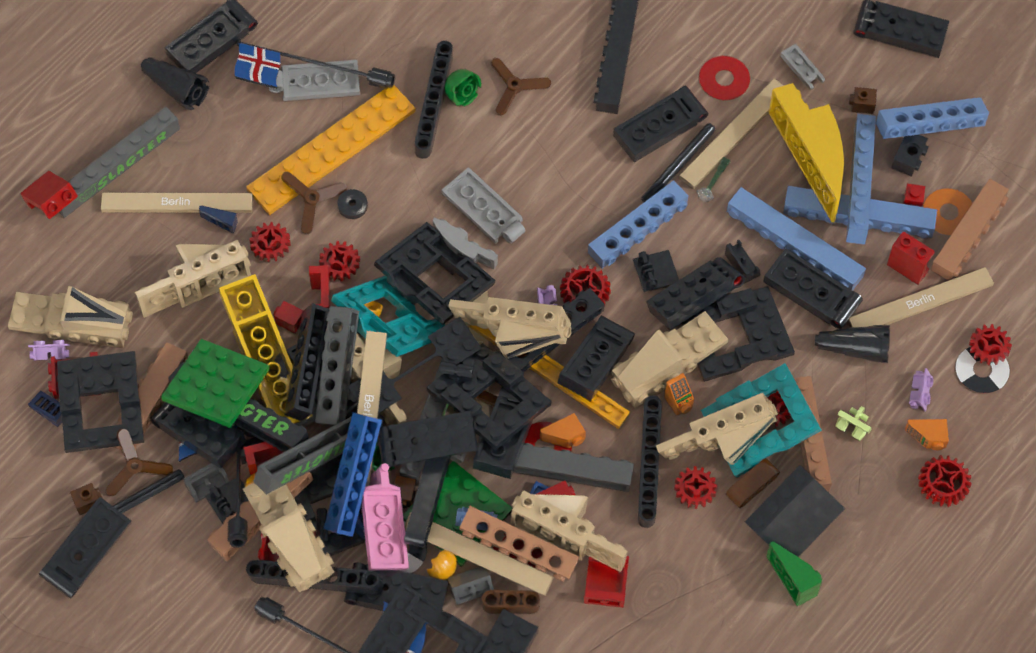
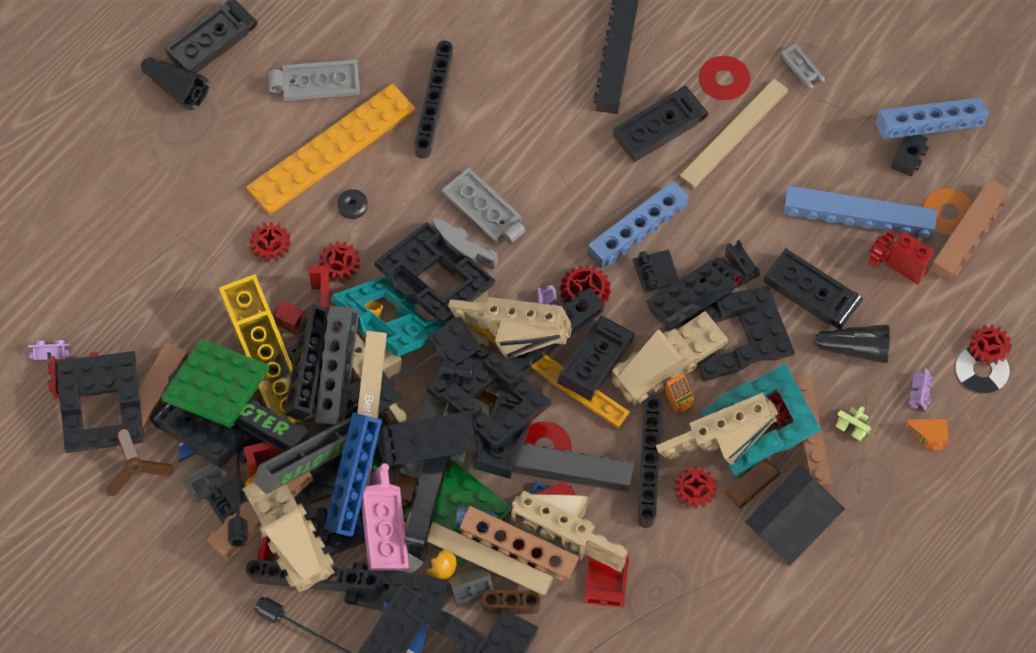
(49, 194): red panel -> none
(57, 419): dark blue slope -> none
(72, 317): tan wedge -> none
(85, 497): reddish brown brick -> none
(91, 539): black hinge -> none
(121, 157): dark grey brick -> none
(149, 491): black axle -> none
(175, 202): tan tile -> none
(198, 267): tan wedge -> none
(221, 218): dark blue slope -> none
(262, 66): flag -> none
(310, 205): reddish brown piece -> none
(462, 86): green cylinder -> none
(511, 91): reddish brown piece -> none
(564, 433): orange slope -> none
(680, 161): black axle -> none
(705, 194): piece -> none
(790, 235): medium blue brick -> none
(796, 574): green slope -> none
(813, 142): yellow slope -> none
(861, 179): medium blue brick -> none
(863, 100): reddish brown brick -> none
(881, 248): none -> red gear
(901, 27): black hinge -> none
(914, 195): red brick -> none
(924, 300): tan tile -> none
(949, 494): red gear -> none

